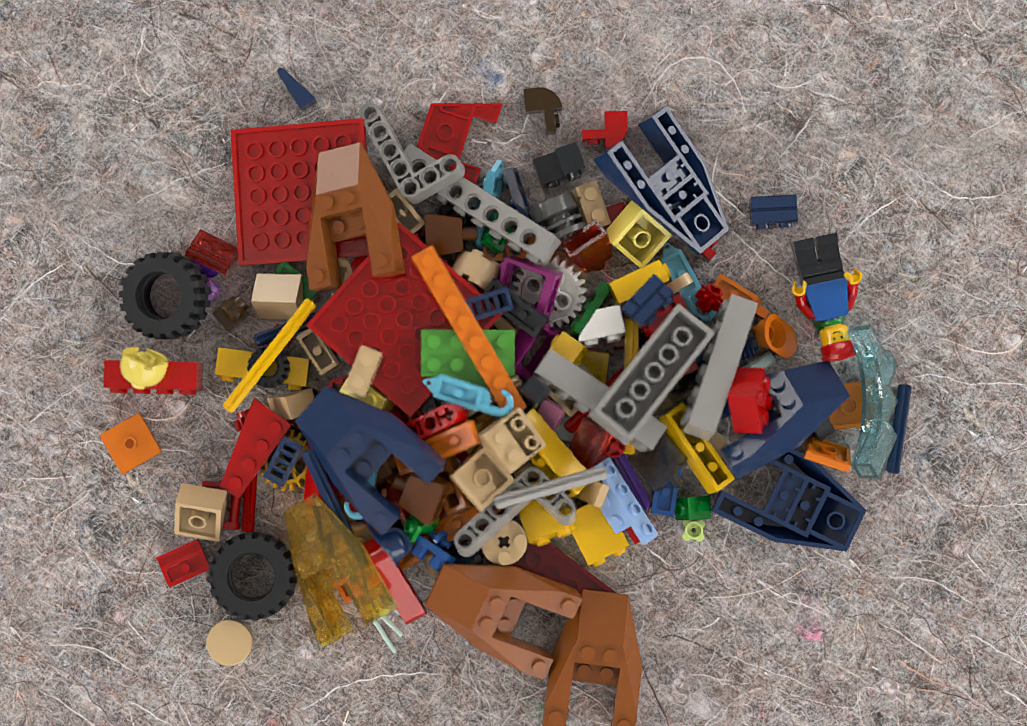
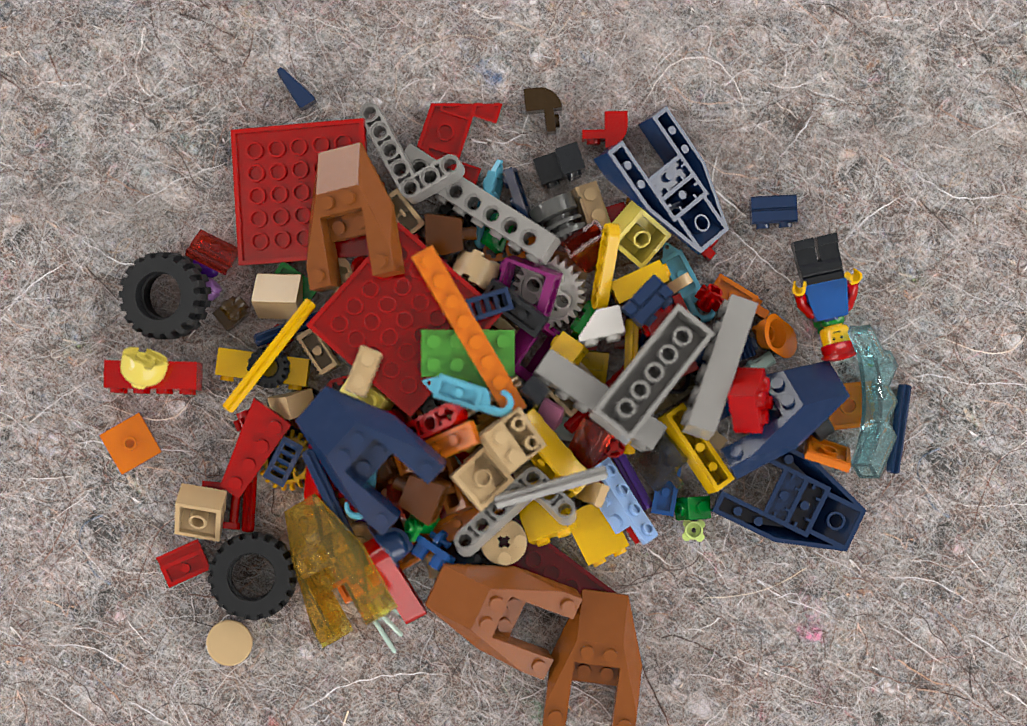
(605, 265): none -> yellow beam

